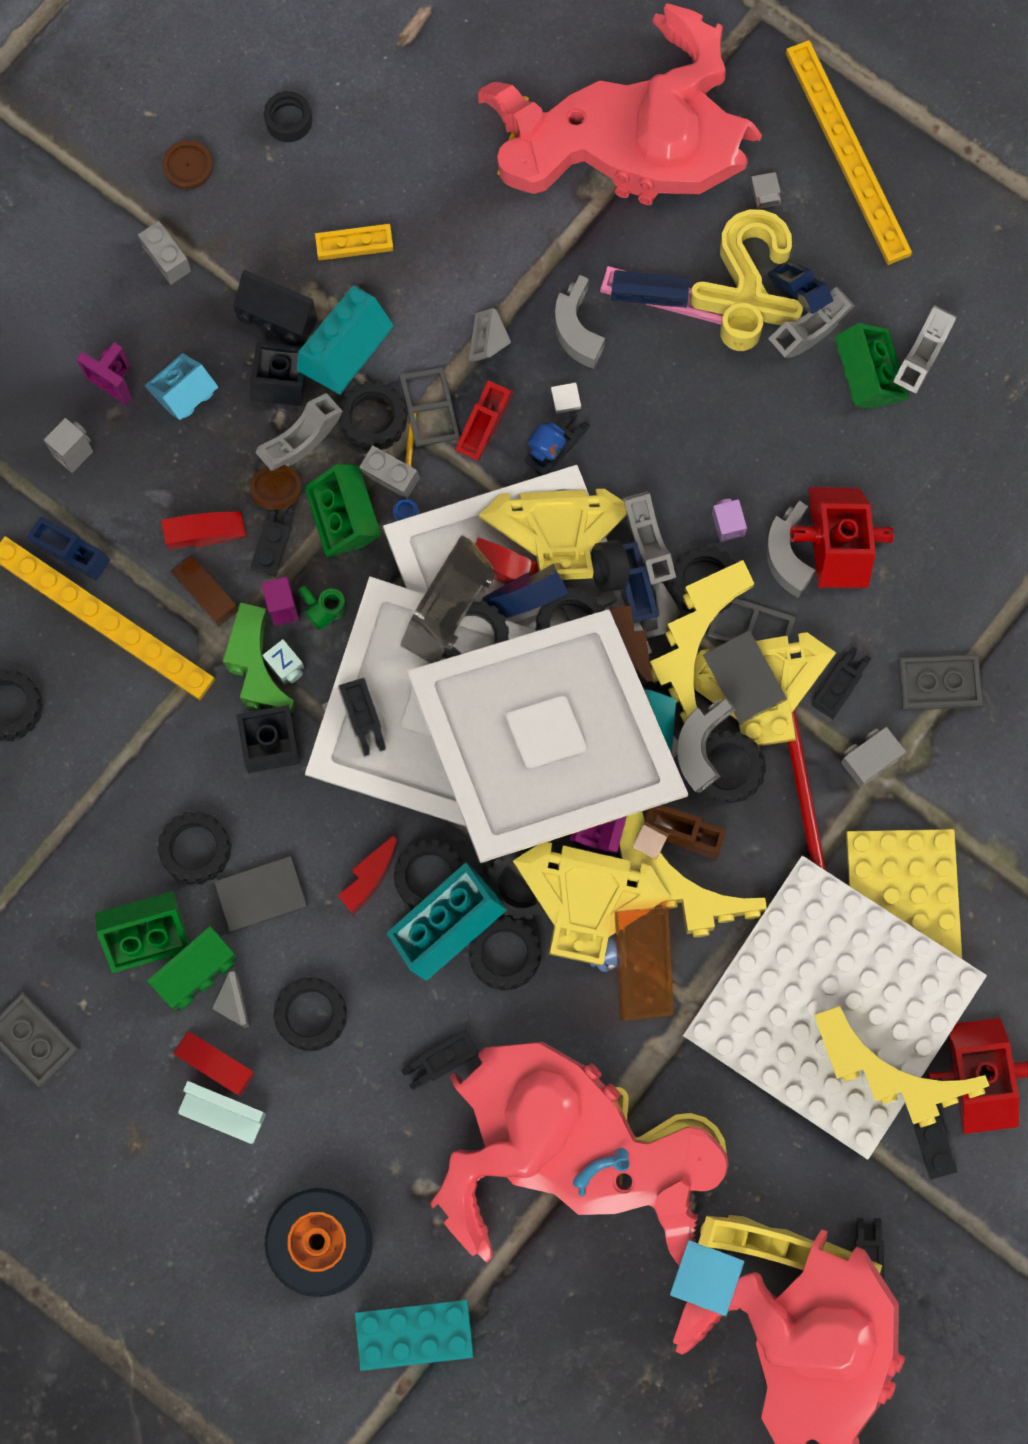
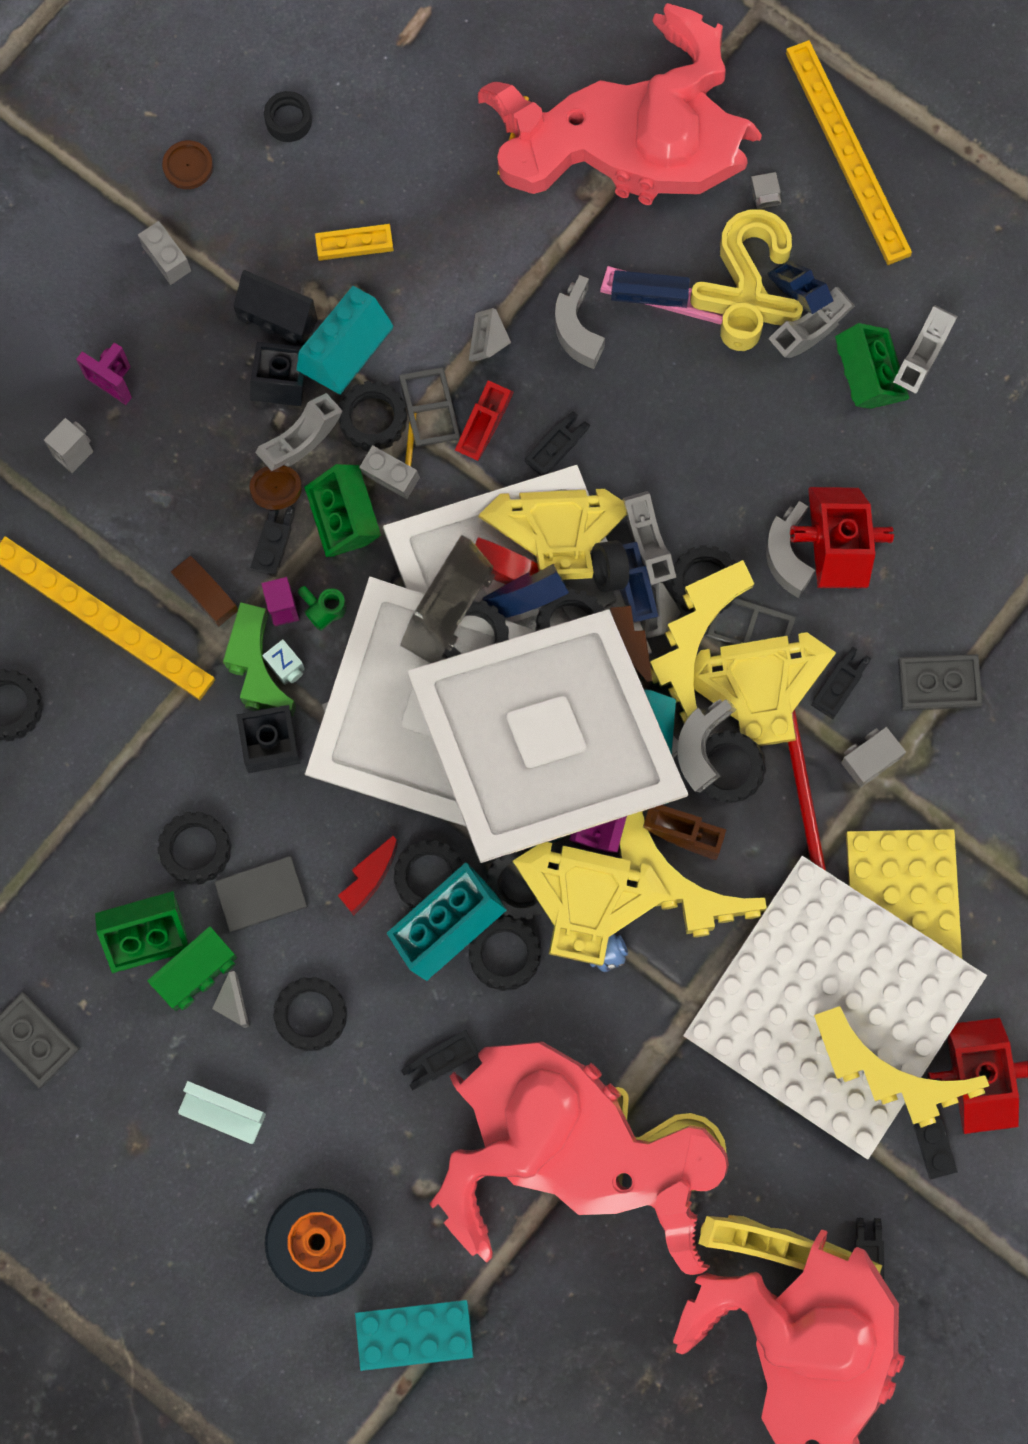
(68, 548): dark blue slope -> none
(182, 386): medium azure slope -> none
(202, 529): red slope -> none
(214, 1063): red slope -> none
(361, 713): black hinge -> none
(404, 509): blue plate -> none
(546, 441): blue head -> none
(566, 398): white tile -> none
(618, 1160): dark azure piece -> none
(644, 963): clear orange tile -> none
(650, 840): tile -> none
(707, 1278): medium azure slope -> none
(729, 520): lavender brick -> none
(745, 677): dark grey tile -> none

